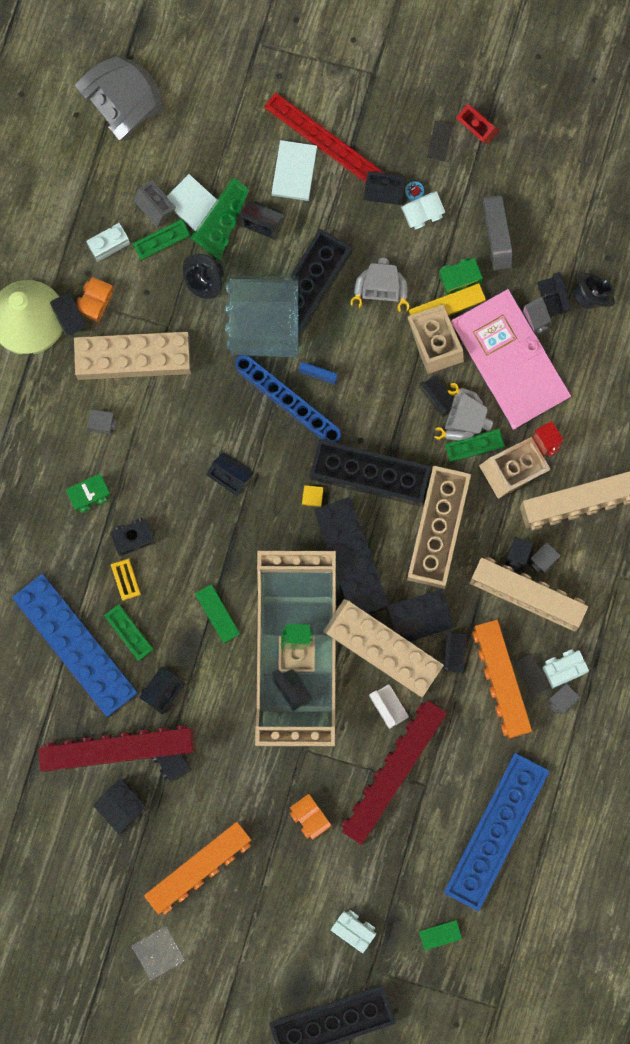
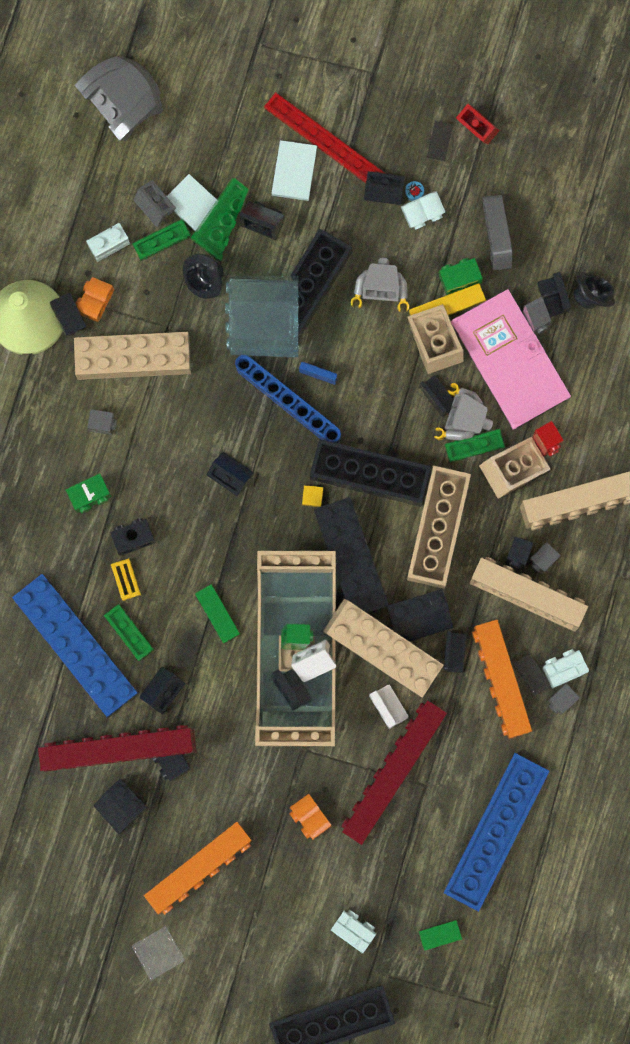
(313, 661): none -> white panel

